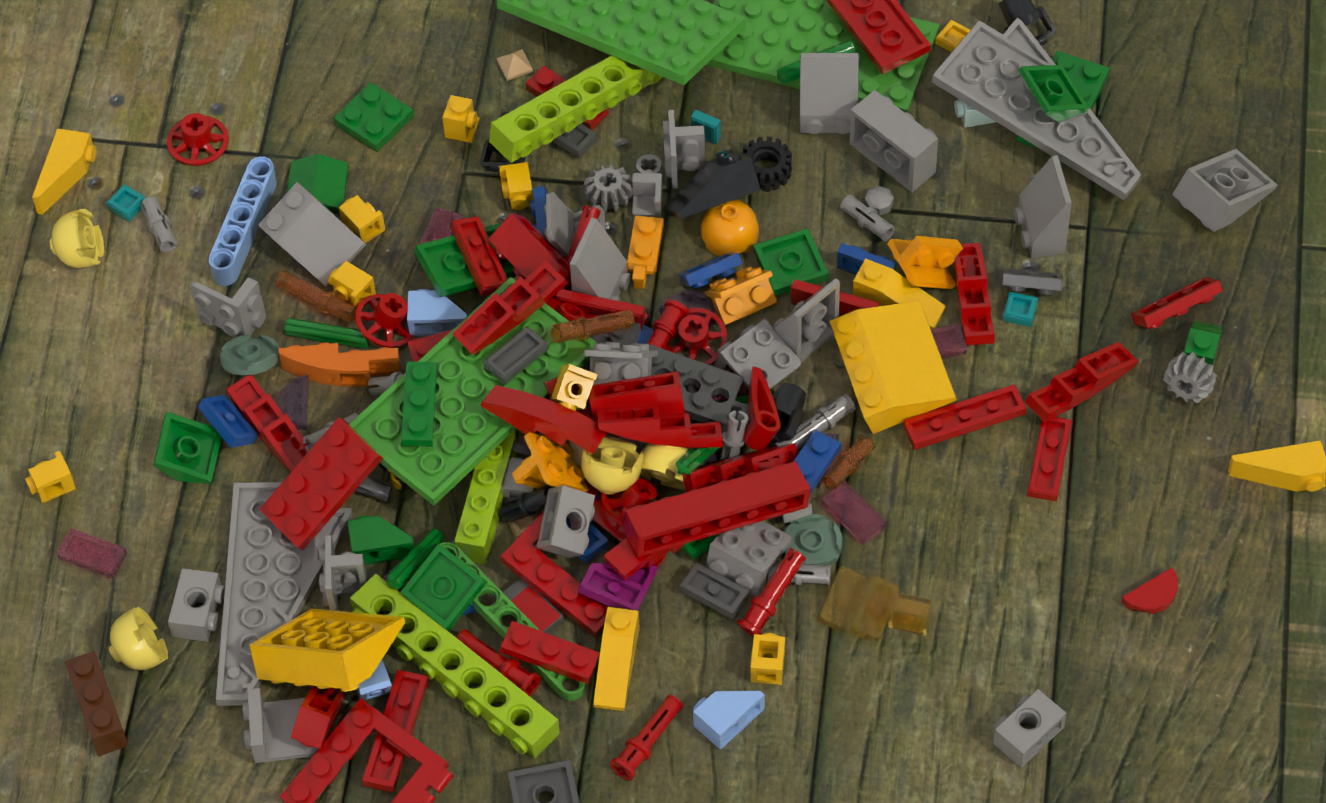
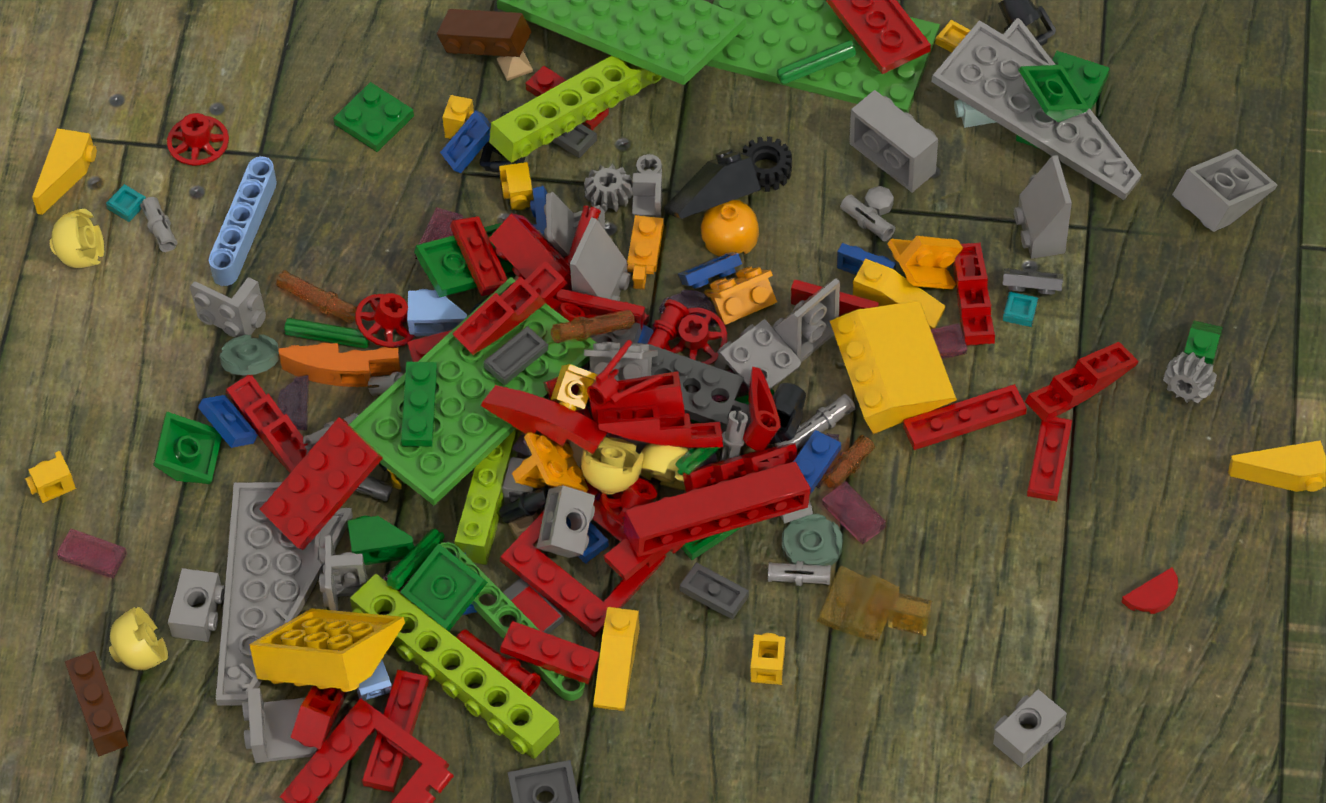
(311, 233): light grey slope -> none
(322, 178): green slope -> none
(351, 283): yellow brick -> none
(362, 218): yellow brick -> none
(467, 142): none -> blue plate
(484, 32): none -> reddish brown brick
(606, 386): none -> red plant
(610, 589): magenta wing -> none
(641, 750): red pin -> none
(682, 148): light grey bracket -> none
(711, 125): teal tile -> none
(726, 714): light blue slope -> none
(747, 554): light grey bracket -> none
(764, 605): red pin -> none
(791, 259): green plate -> none
(827, 91): light grey slope -> none
(1177, 303): red plate -> none

